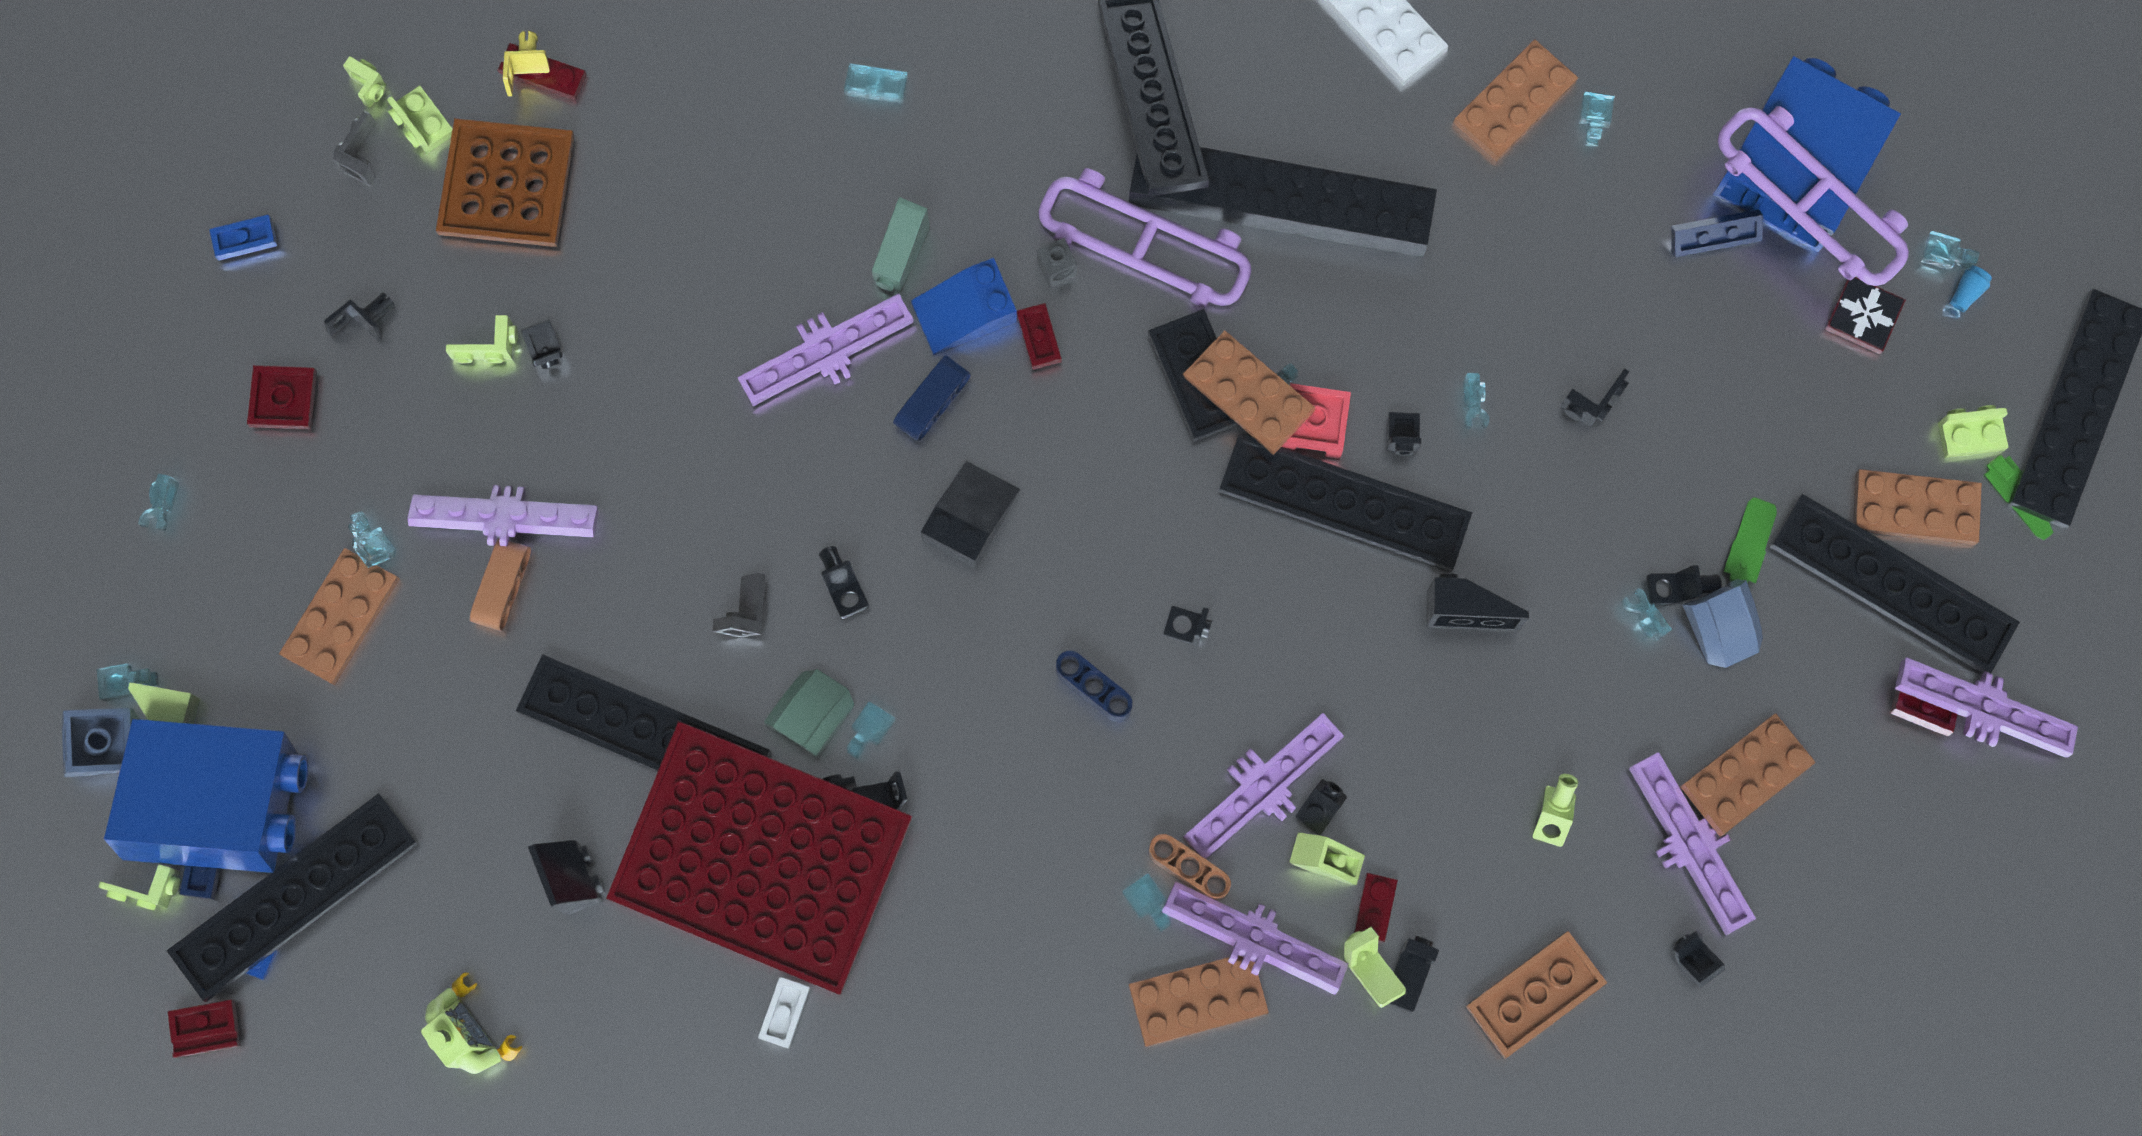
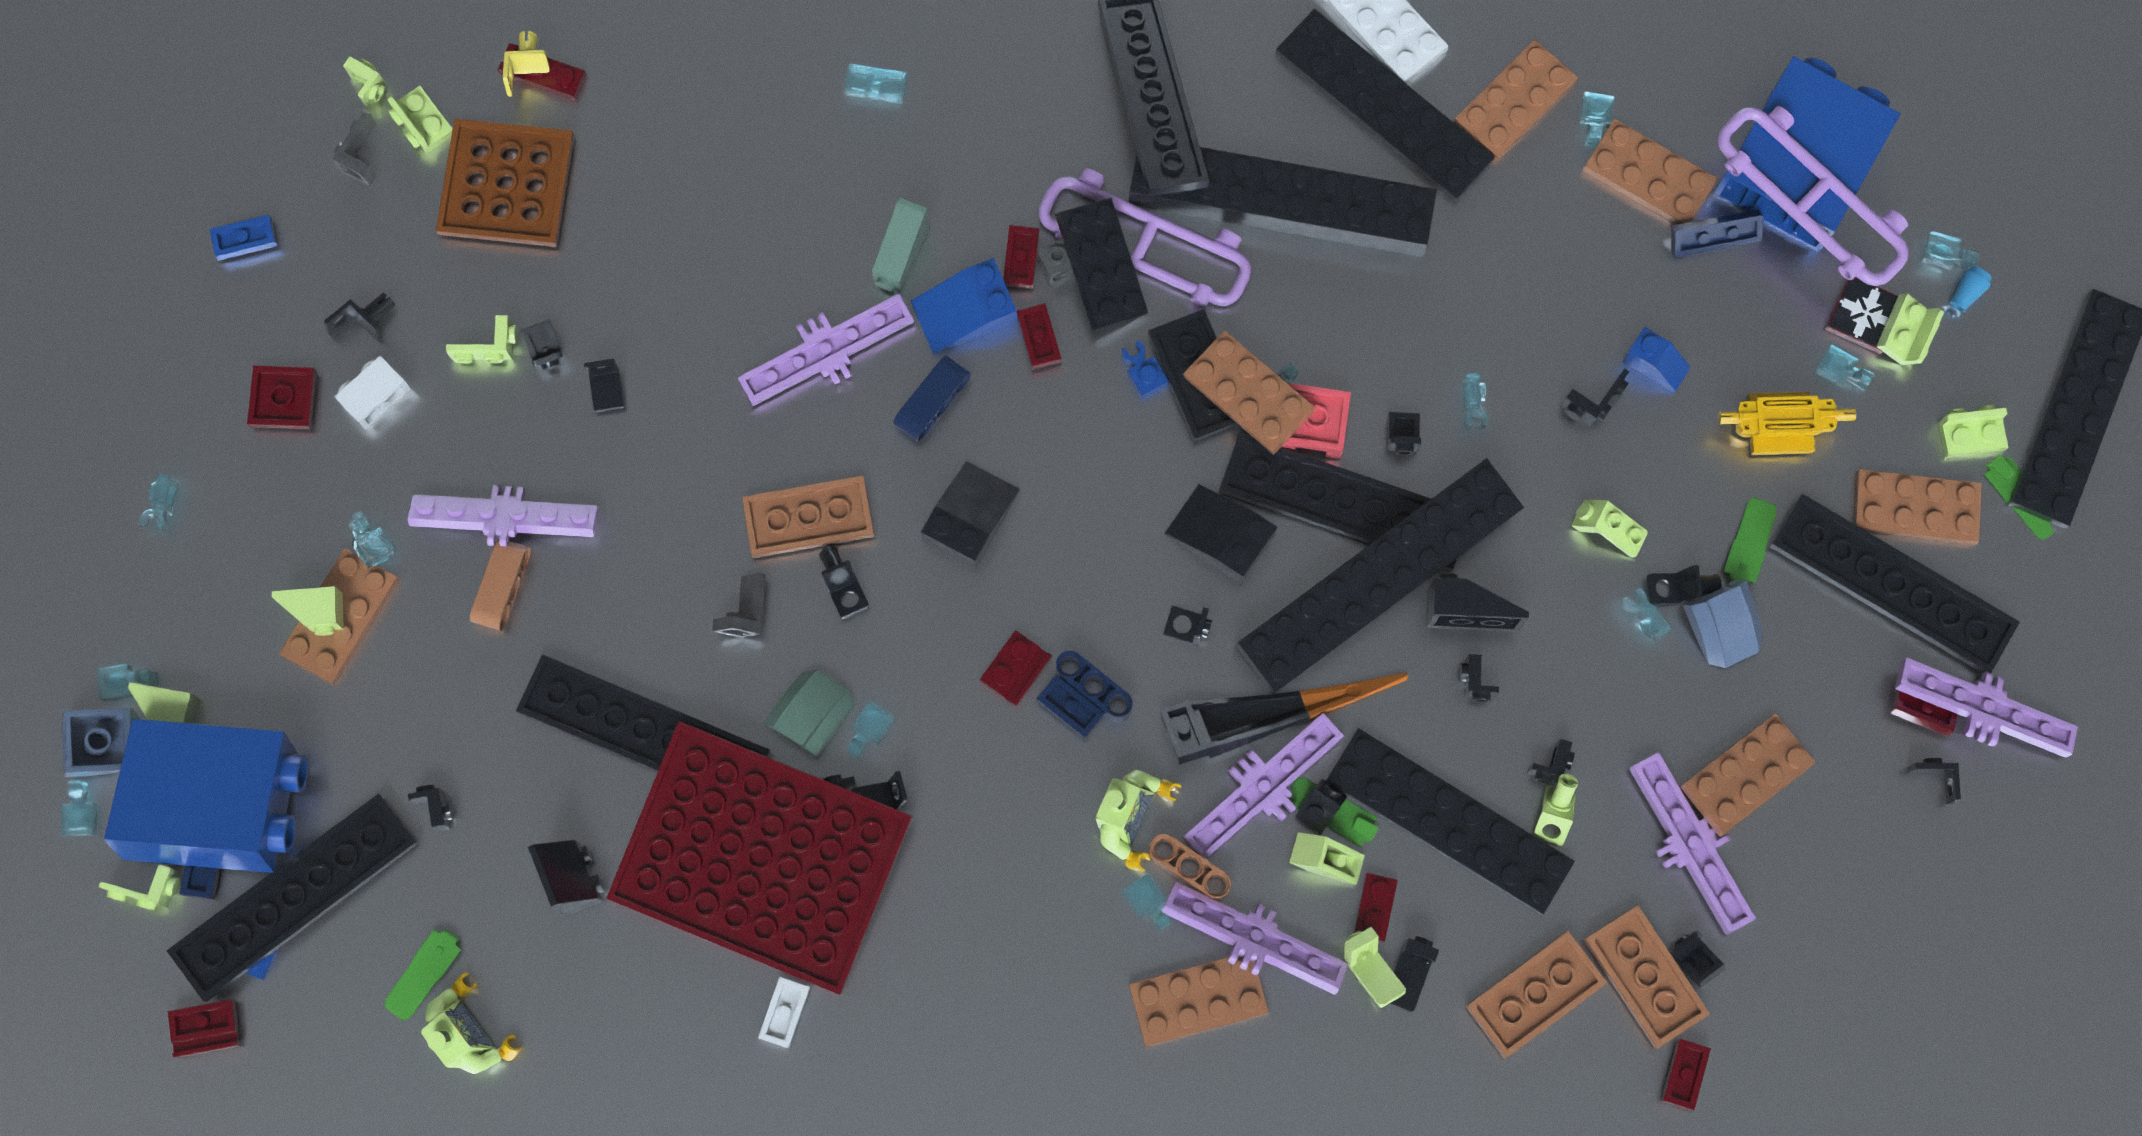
(79, 816): none -> clear light blue plate
(315, 608): none -> yellowish green slope
(372, 392): none -> white brick
(421, 975): none -> bright green piece
(439, 809): none -> black bracket
(605, 385): none -> black bracket
(808, 517): none -> nougat plate
(1015, 668): none -> dark red plate
(1021, 256): none -> dark red plate
(1070, 707): none -> dark blue plate
(1101, 263): none -> black plate
(1125, 810): none -> yellowish green torso
(1144, 374): none -> blue plate
(1222, 532): none -> black slope
(1223, 724): none -> black plate
(1349, 820): none -> bright green piece
(1379, 576): none -> black brick
(1384, 105): none -> black plate
(1450, 822): none -> black plate
(1471, 675): none -> black bracket
(1561, 759): none -> black bracket
(1611, 523): none -> yellowish green bracket
(1646, 977): none -> nougat plate
(1650, 173): none -> nougat plate
(1657, 360): none -> blue slope
(1685, 1074): none -> dark red plate
(1784, 421): none -> yellow piece
(1839, 367): none -> clear light blue plate
(1909, 330): none -> yellowish green bracket
(1951, 773): none -> black bracket

